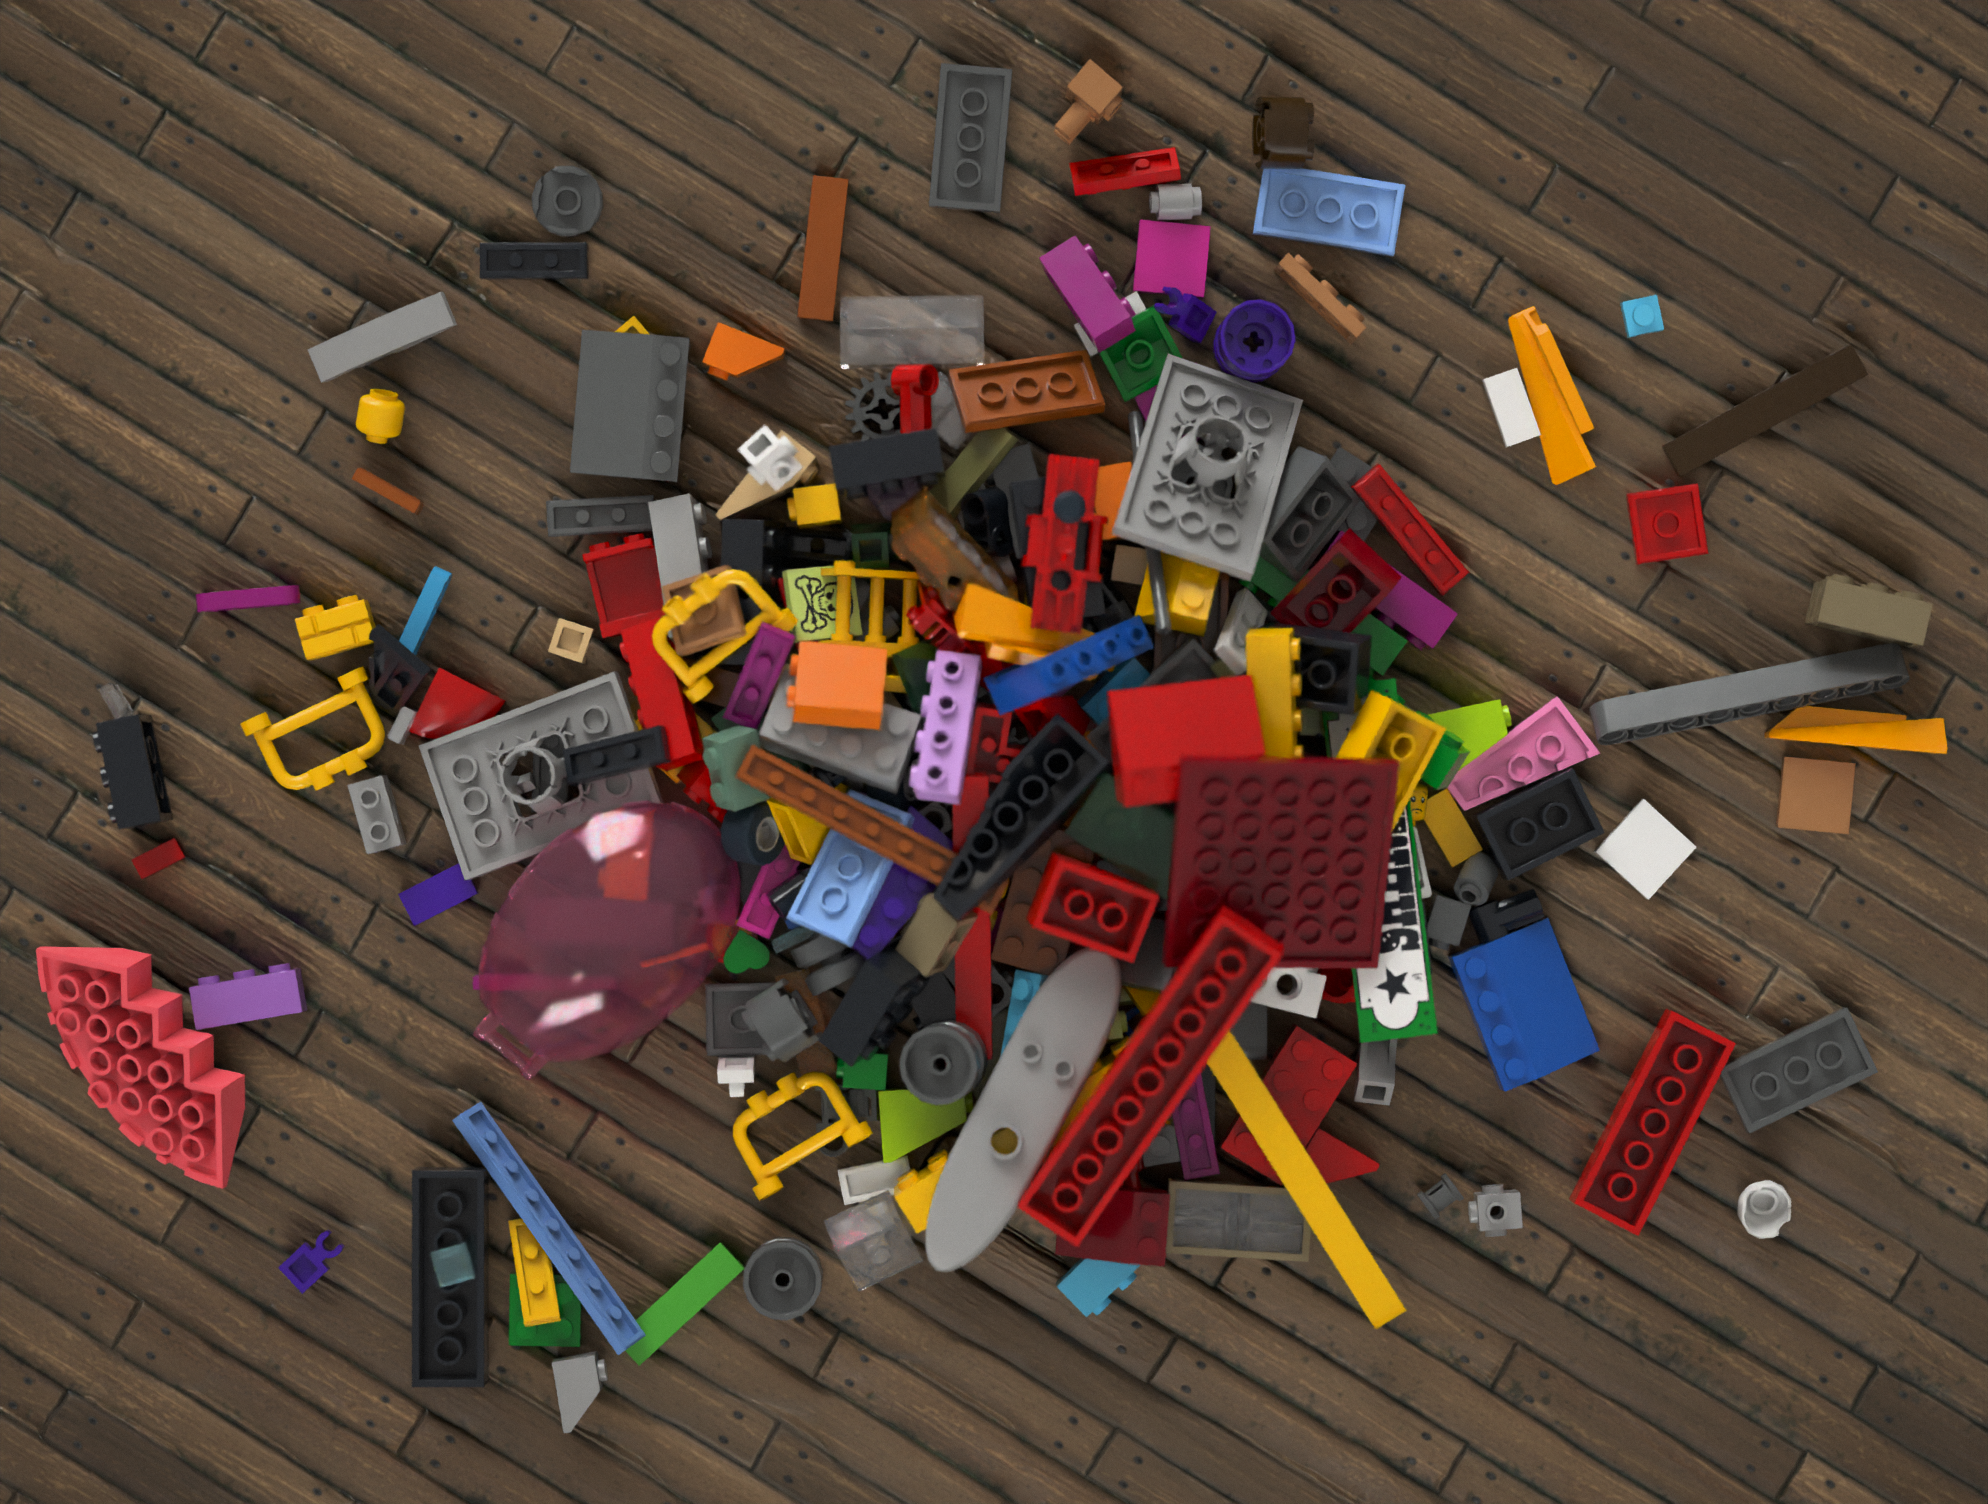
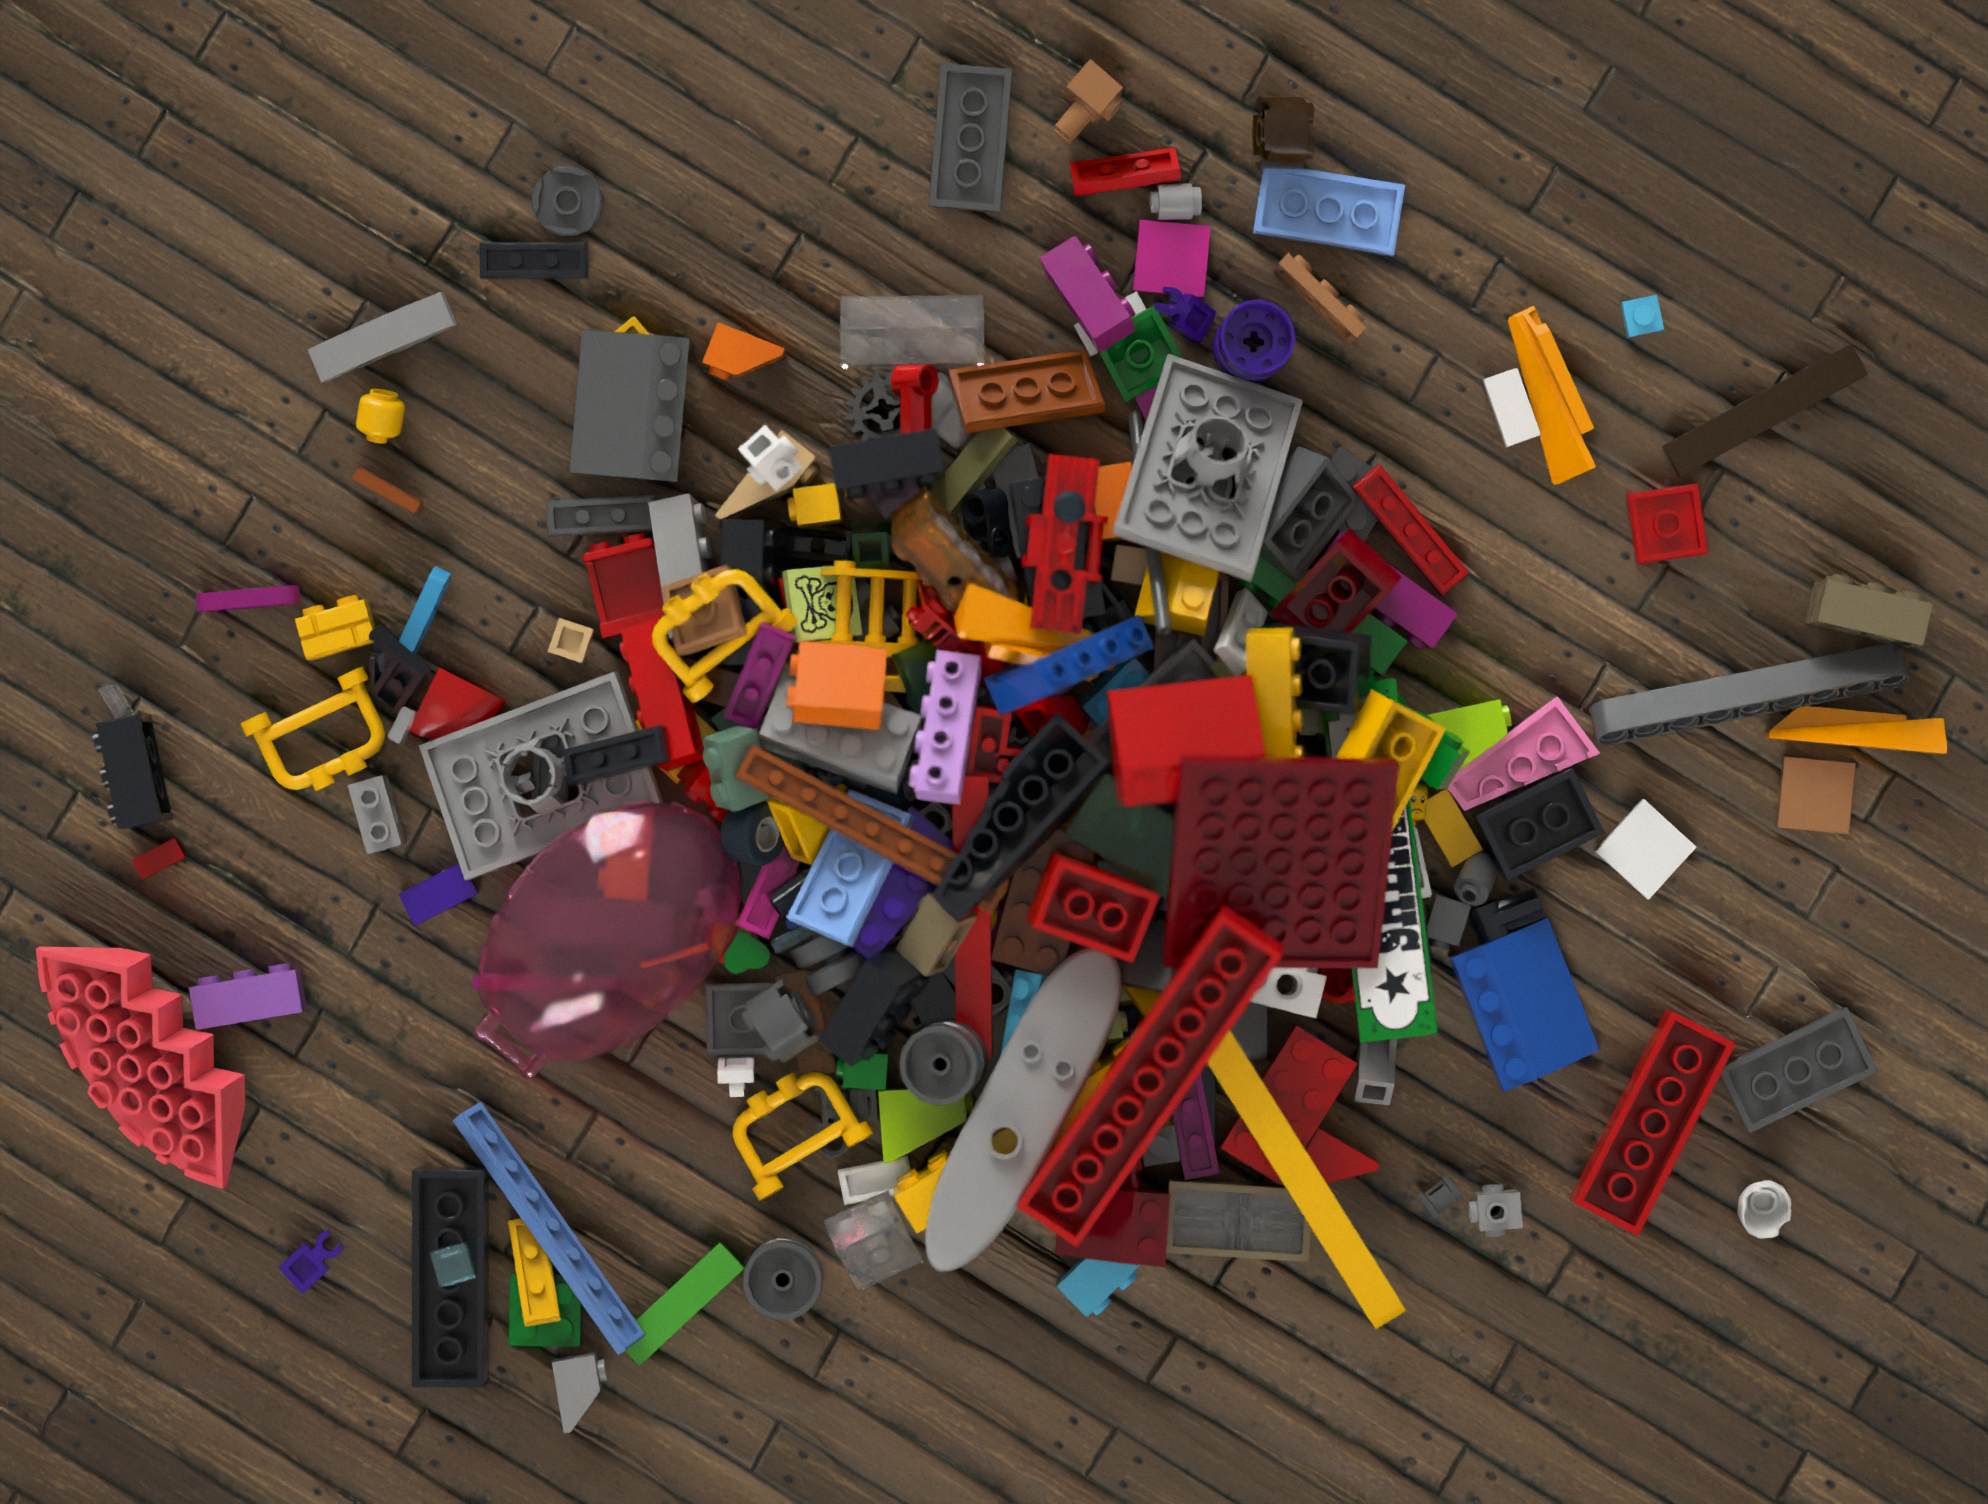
(823, 248): dark orange tile -> none

